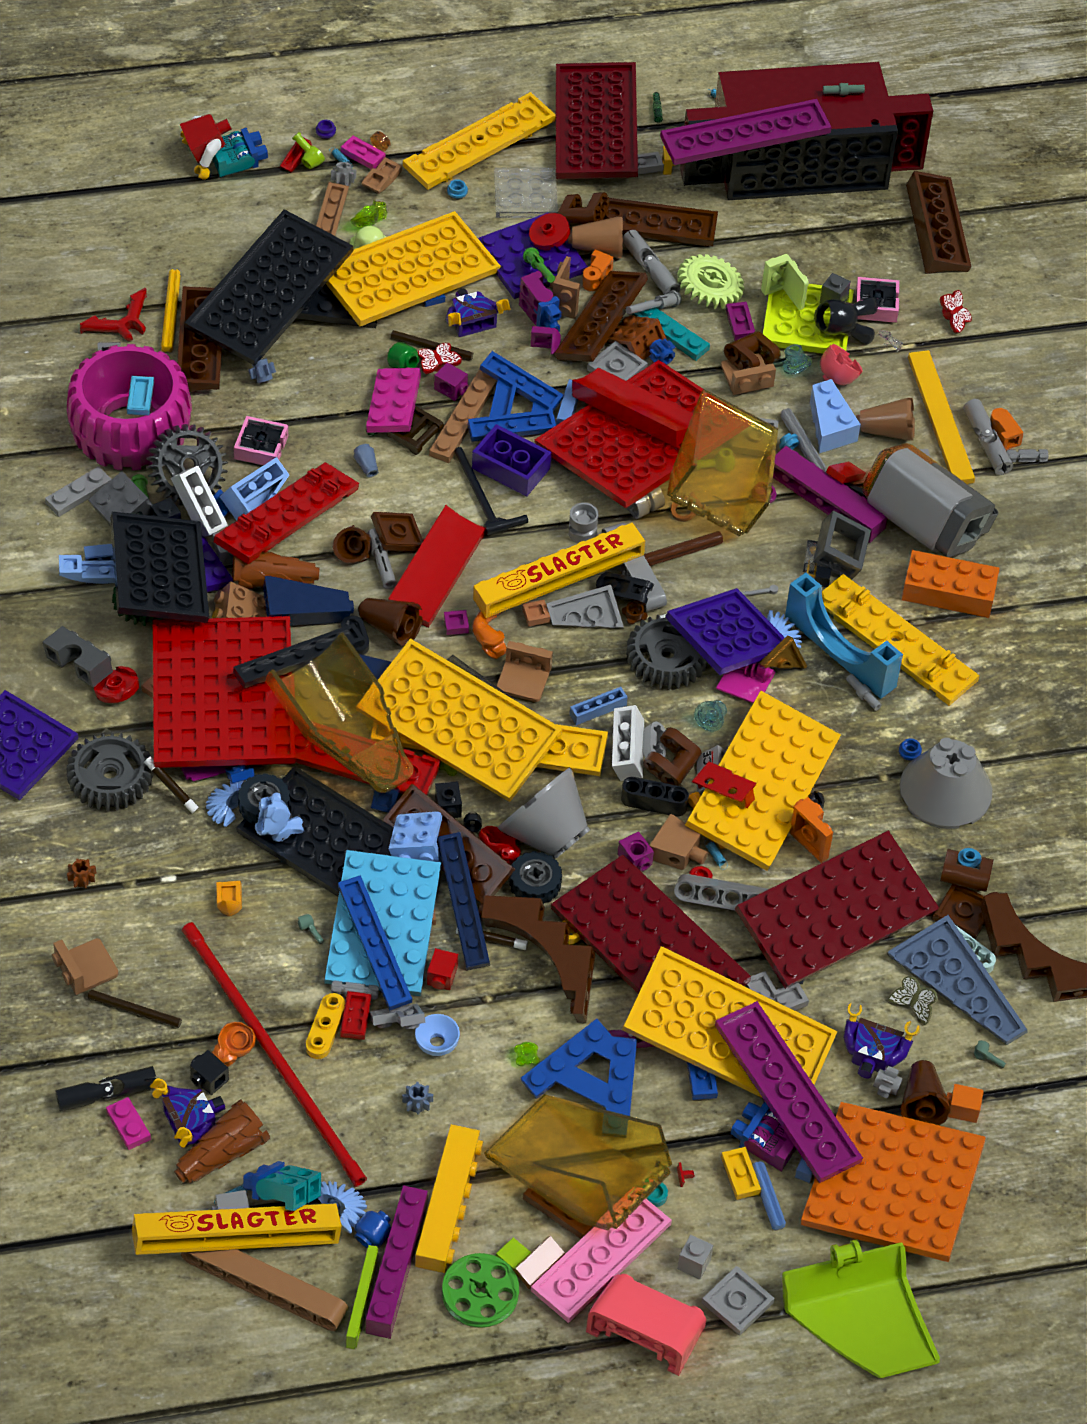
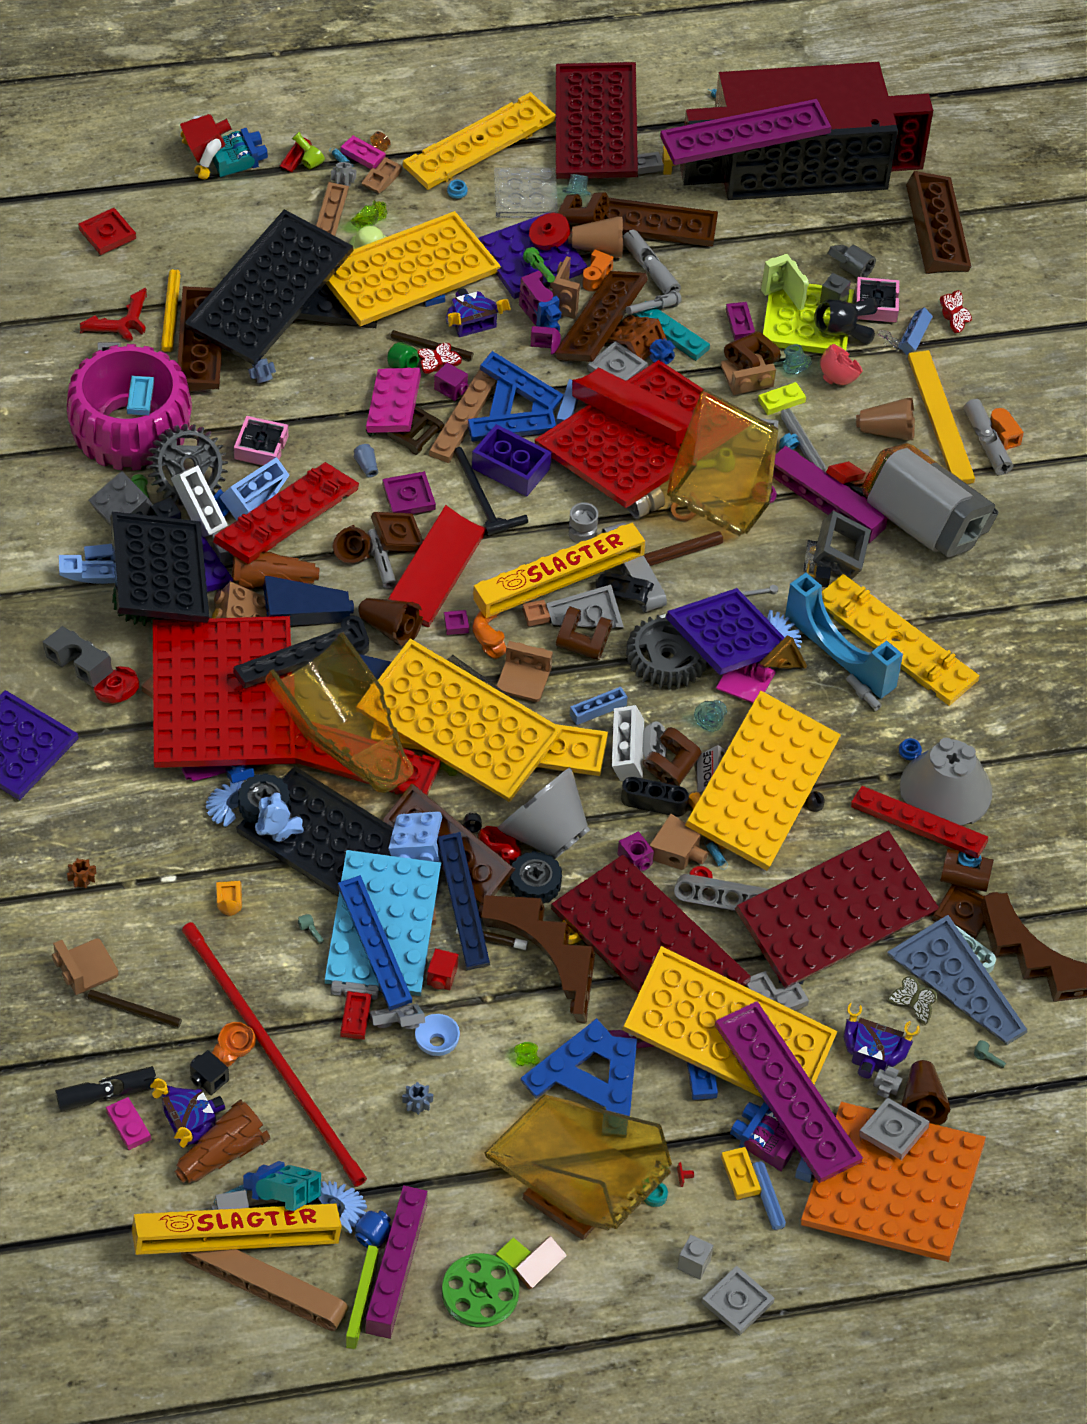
(77, 491): light grey plate -> none
(107, 231): none -> red plate
(109, 756): dark grey gear -> none
(171, 785): dark brown bar -> none
(325, 129): dark purple plate -> none
(325, 1033): yellow plate -> none
(385, 801): dark blue plate -> none
(409, 493): none -> magenta plate
(448, 1198): yellow brick -> none
(449, 798): black brick -> none
(577, 185): none -> clear light blue piece
(580, 643): none -> reddish brown connector
(597, 1259): bright pink plate -> none
(634, 612): reddish brown plate -> none
(648, 1320): coral windscreen -> none
(657, 108): clear green pin -> none
(707, 289): yellowish green gear -> none
(724, 781): red piece -> none
(781, 398): none -> neon yellow plate
(810, 830): orange plate -> none
(832, 417): light blue wedge -> none
(843, 89): sand green bar -> none
(853, 259): none -> dark grey piece
(862, 1308): lime panel -> none
(894, 1128): none -> light grey plate
(915, 331): none -> medium blue piece
(919, 822): none -> red plate
(950, 583): orange brick -> none
(965, 1103): orange brick -> none
(1028, 455): light grey axle -> none

